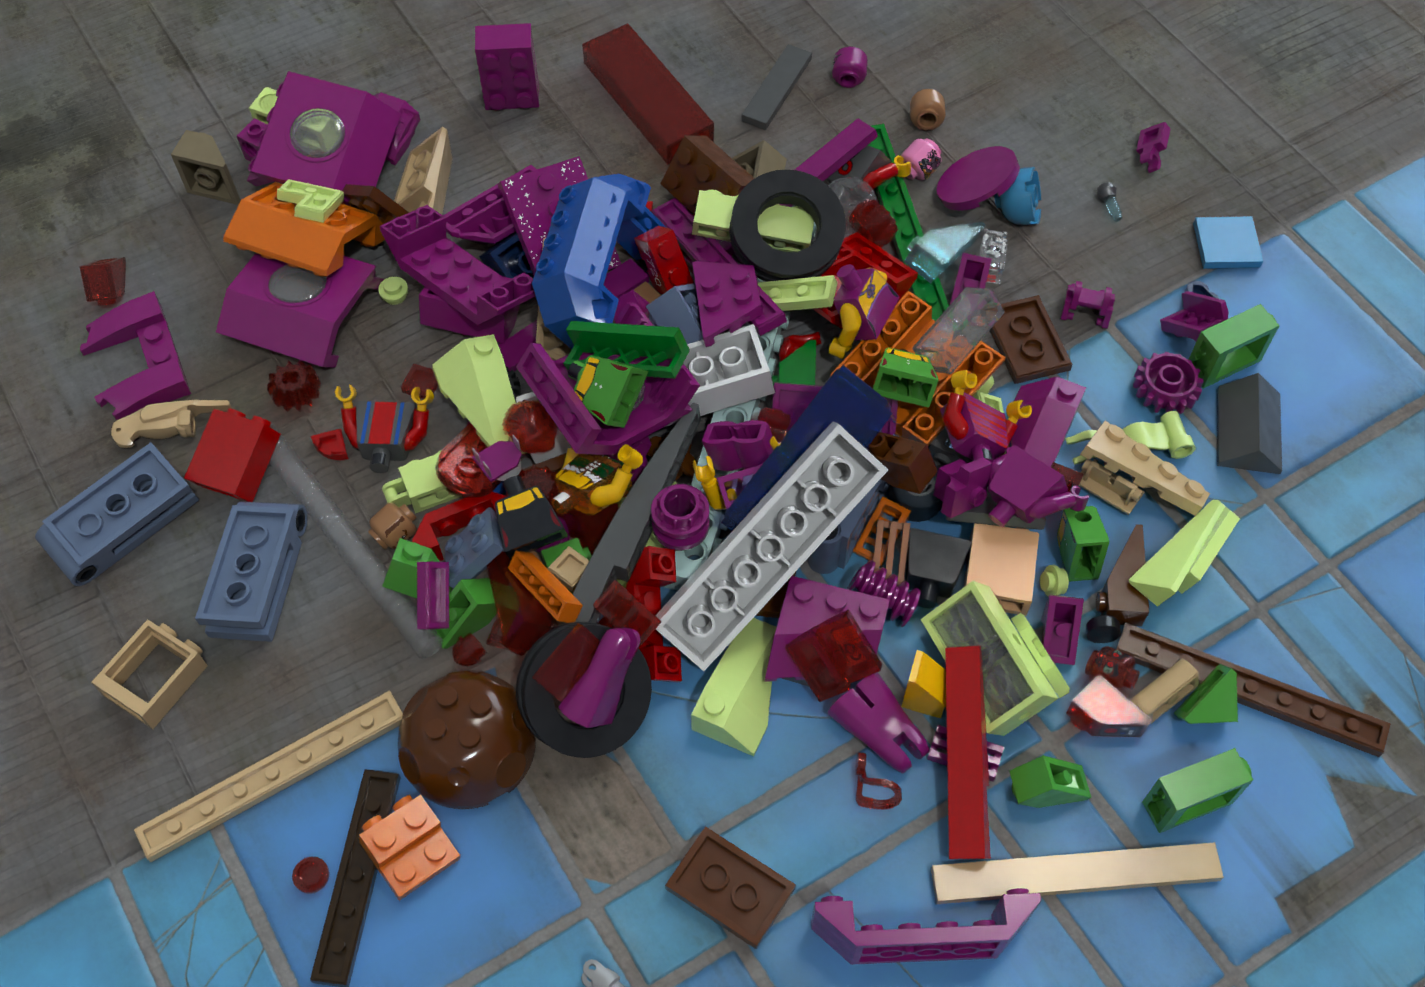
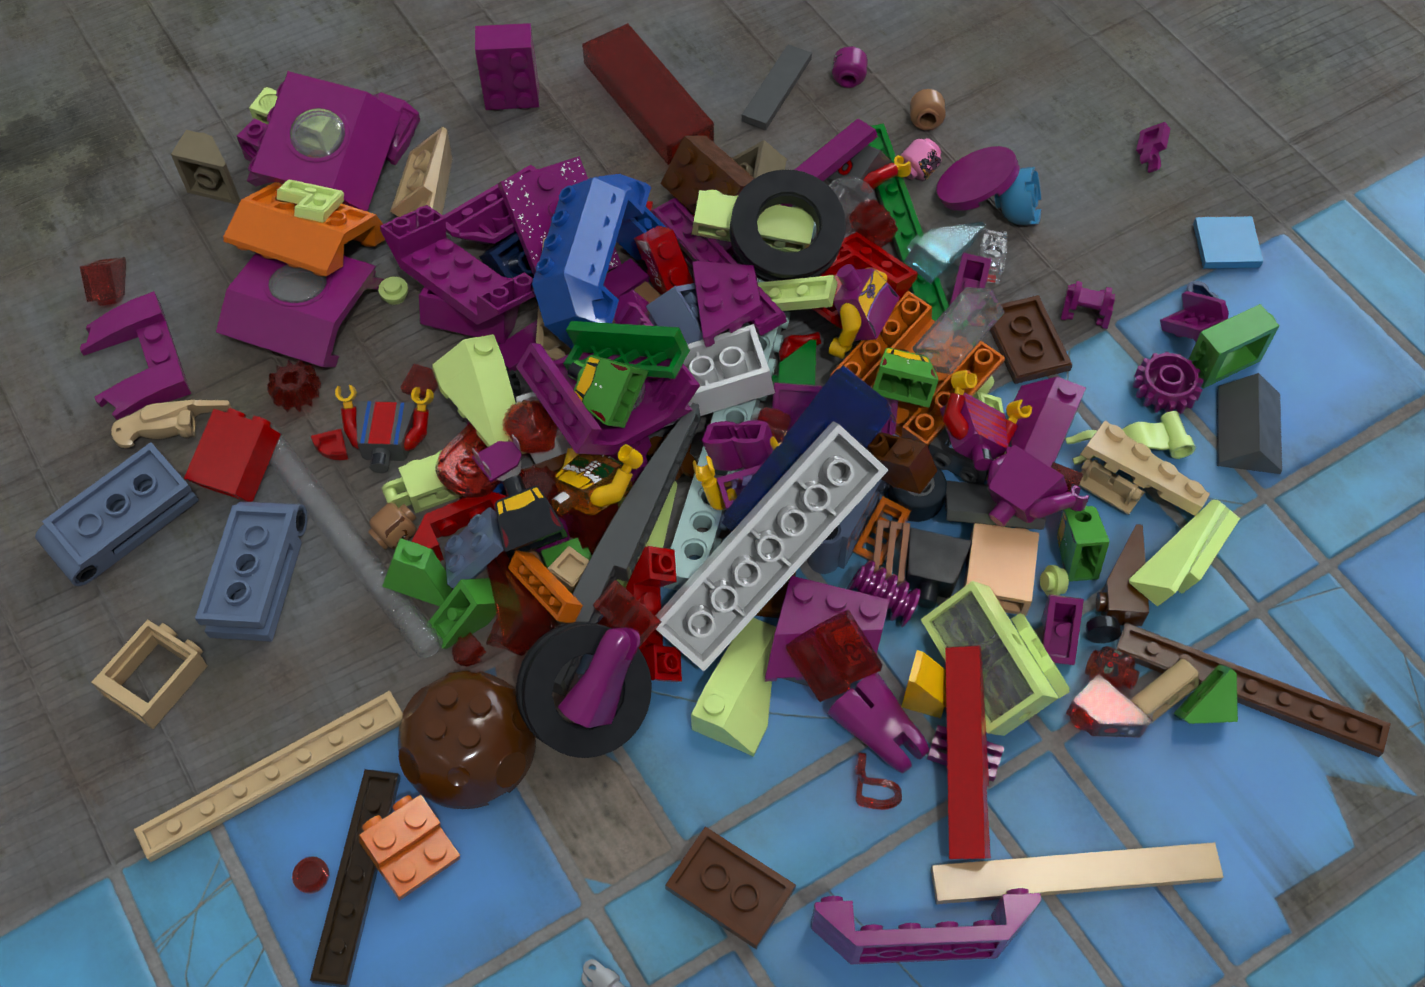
(373, 201): reddish brown plate -> none
(432, 595): magenta tile -> none
(567, 662): clear red tile -> none
(680, 517): magenta piece -> none
(962, 485): magenta brick -> none
(1049, 783): bright green slope -> none
(1107, 194): piece -> none
(1197, 790): bright green window -> none

